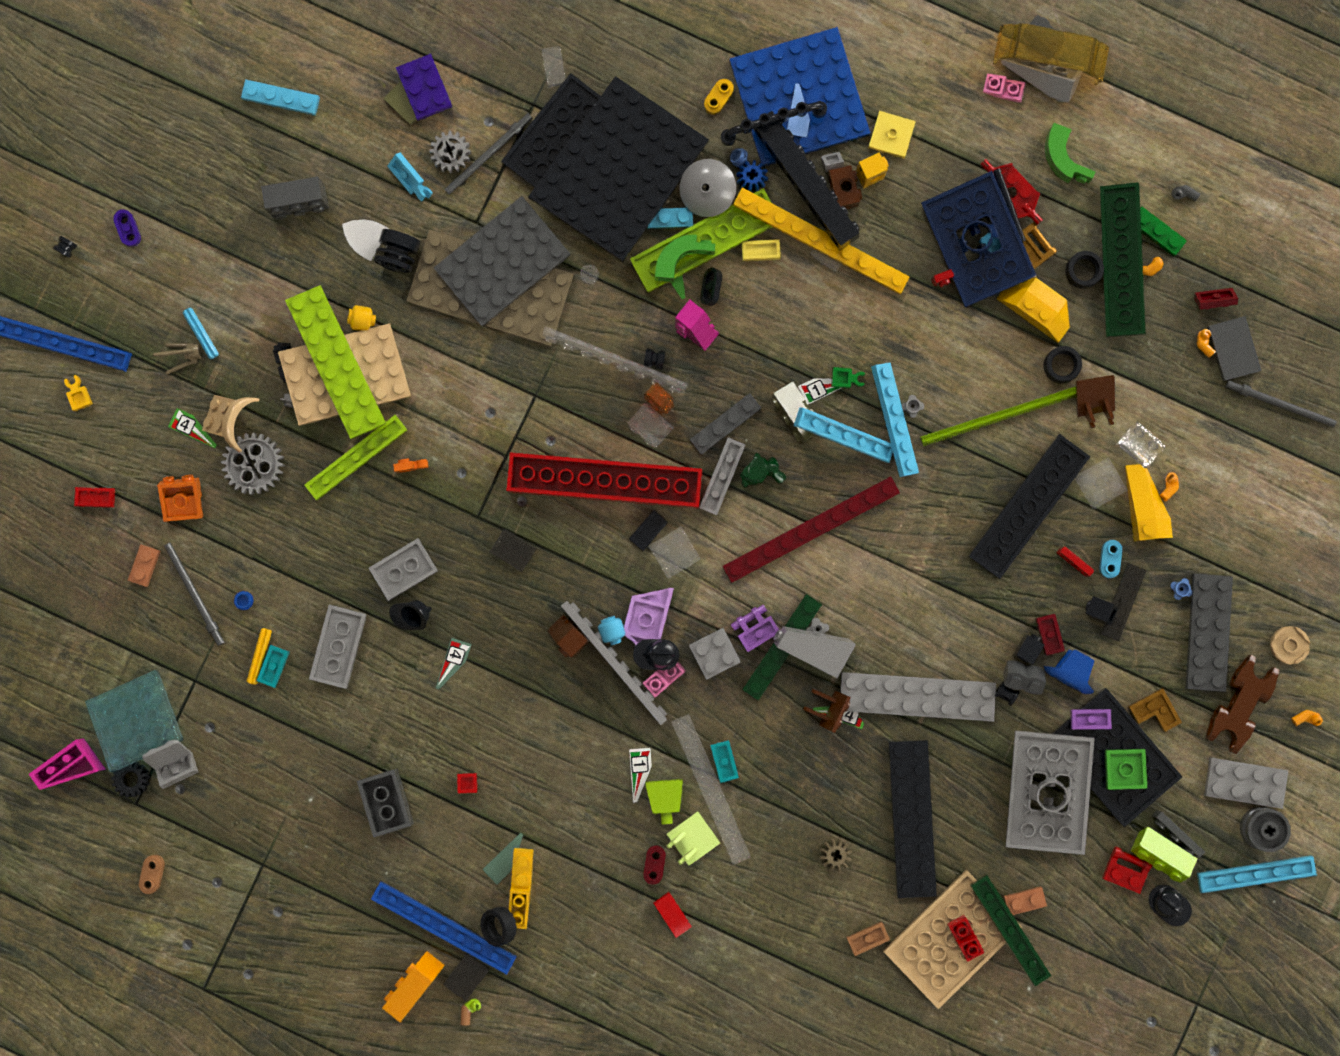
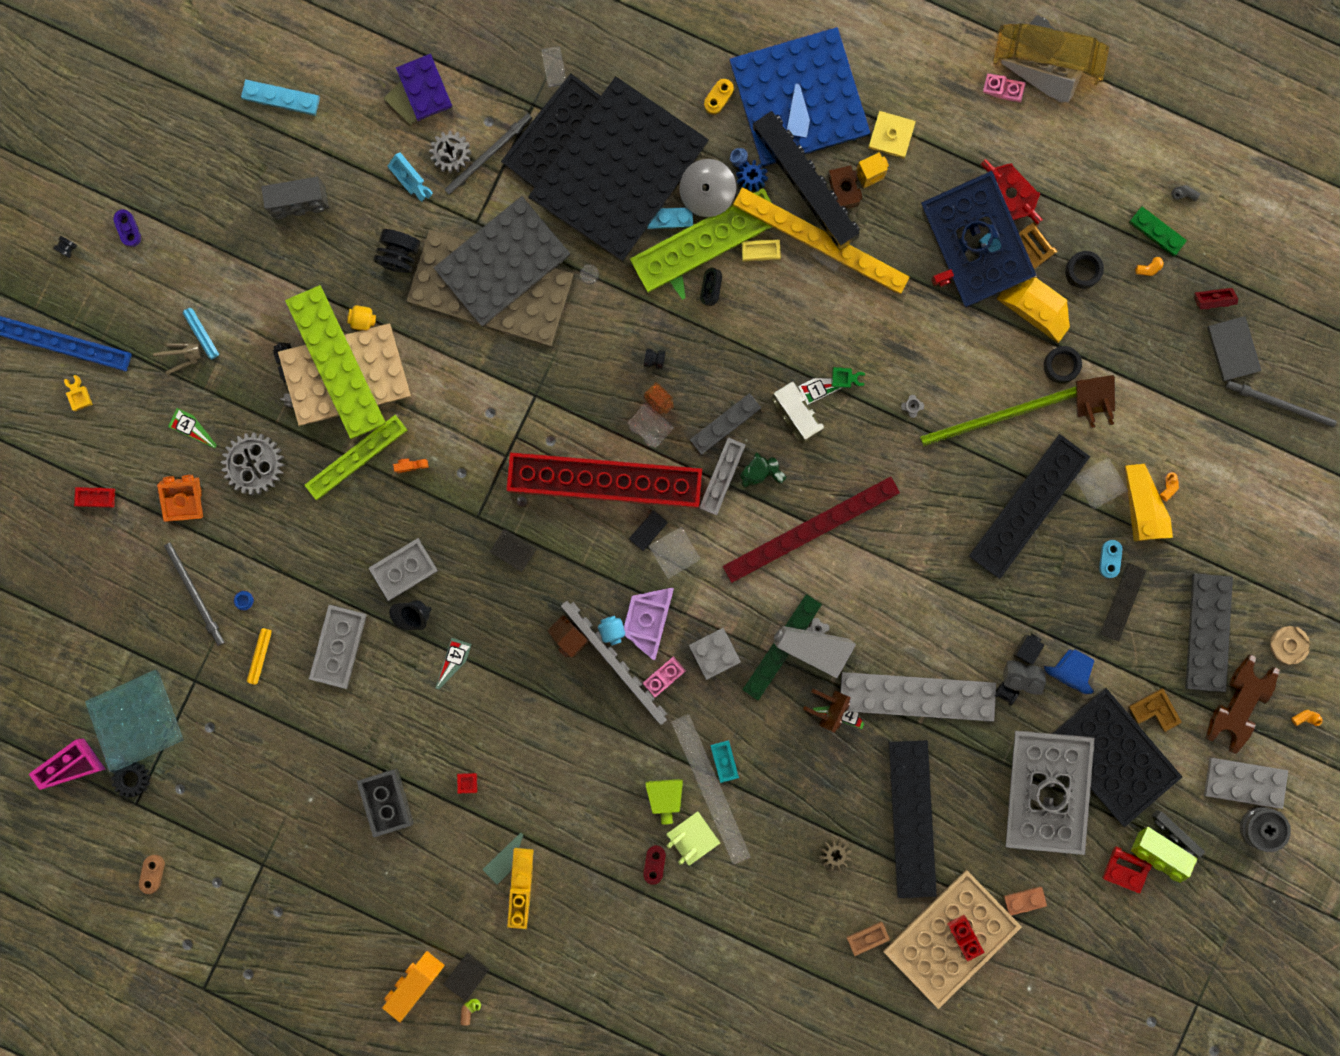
(144, 565): nougat plate -> none
(171, 762): light grey bracket -> none
(222, 417): tan piece -> none
(273, 666): teal plate -> none
(363, 236): white sticker -> none
(443, 927): blue plate -> none
(507, 922): black tyre -> none
(606, 357): clear plate -> none
(640, 767): sticker -> none
(656, 654): black piece -> none
(672, 914): red slope -> none
(675, 251): bright green arch -> none
(694, 324): dark pink wedge -> none
(758, 633): medium lavender plate -> none
(818, 110): black bar -> none
(832, 161): light grey plate -> none
(843, 435): medium azure tile -> none
(895, 419): medium azure plate -> none
(1002, 185): black bar -> none
(1010, 930): dark green plate -> none
(1050, 634): dark red plate -> none
(1058, 158): bright green arch -> none
(1075, 561): red tile -> none
(1091, 719): medium lavender plate -> none
(1101, 610): black brick -> none
(1122, 260): dark green plate -> none
(1126, 769): bright green plate -> none
(1141, 444): clear bracket -> none
(1170, 905): black piece -> none
(1184, 583): medium blue plate -> none
(1203, 342): light orange arm -> none
(1256, 874): medium azure tile -> none

